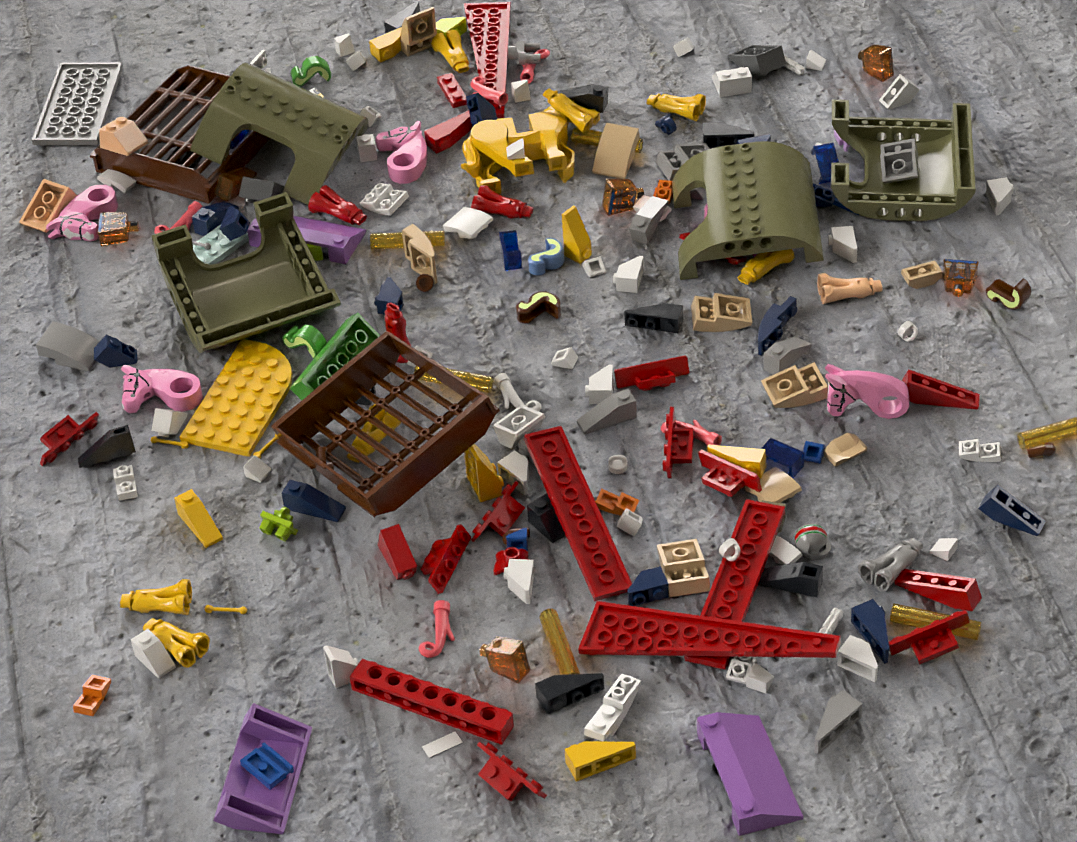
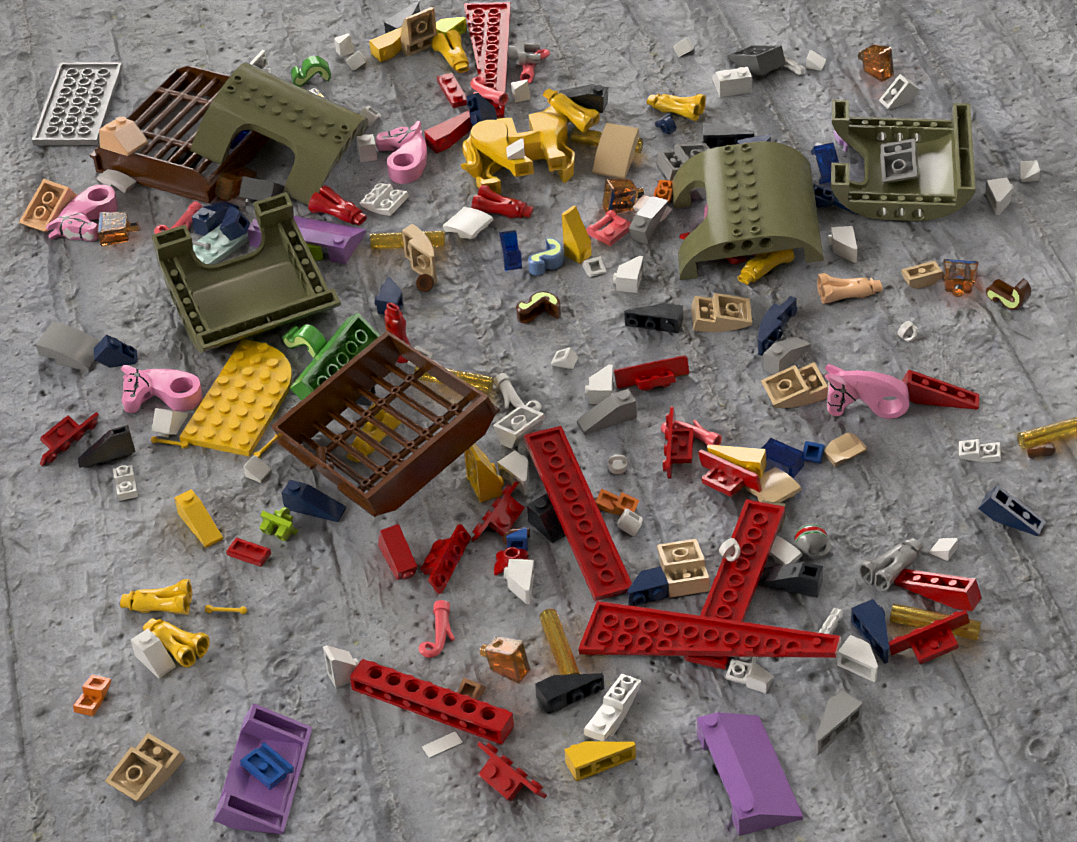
(145, 768): none -> tan slope
(248, 552): none -> red plate
(471, 688): none -> medium nougat slope
(612, 232): none -> coral plate
(1029, 171): none -> white slope

